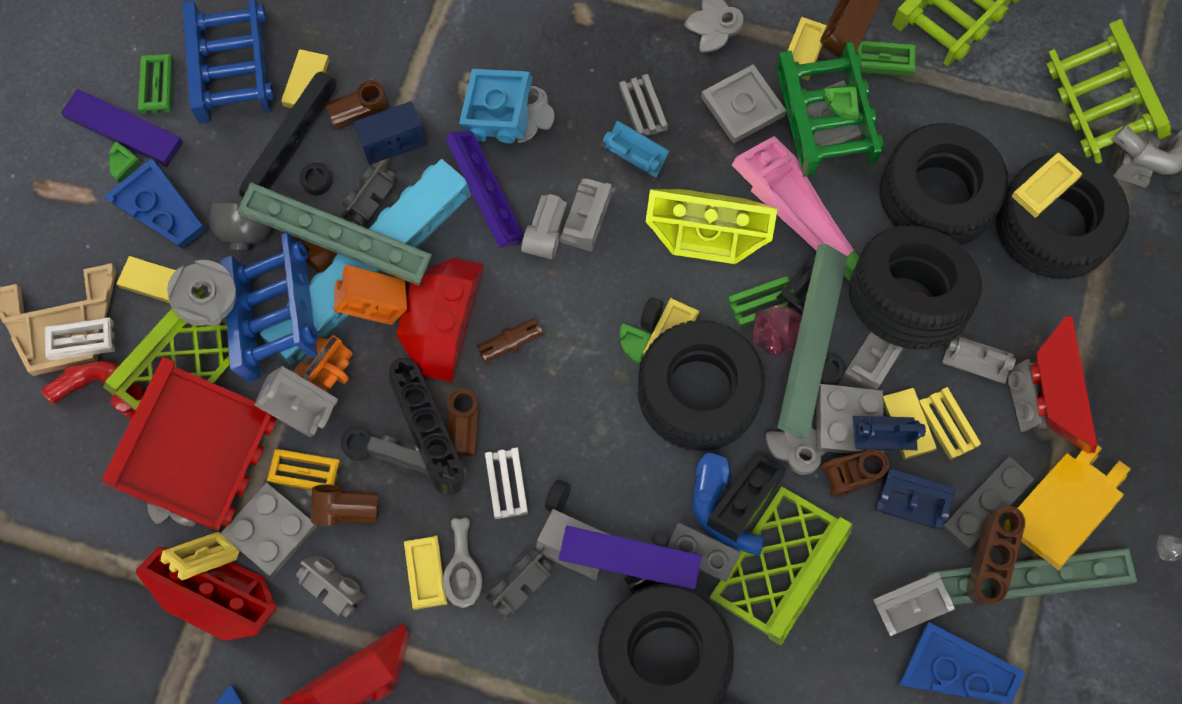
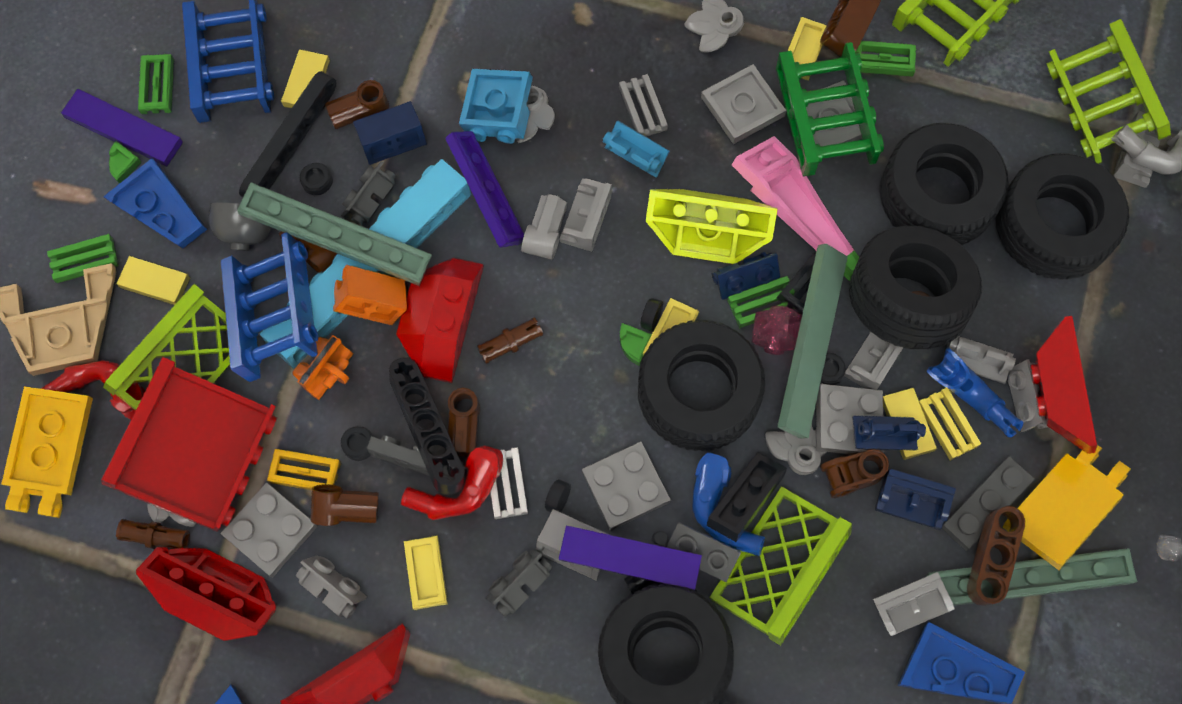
(45, 449): none -> yellow tile
(81, 253): none -> bright green tile
(82, 350): white tile -> none
(152, 534): none -> reddish brown pin
(203, 558): light yellow tile -> none
(207, 310): light grey plate -> none
(295, 401): light grey hinge -> none
(462, 575): light grey piece -> none
(483, 468): none -> red piece
(625, 486): none -> light grey plate
(753, 273): none -> dark blue hinge
(842, 101): bright green tile -> none
(973, 390): none -> blue piece
(1046, 185): light yellow tile -> none

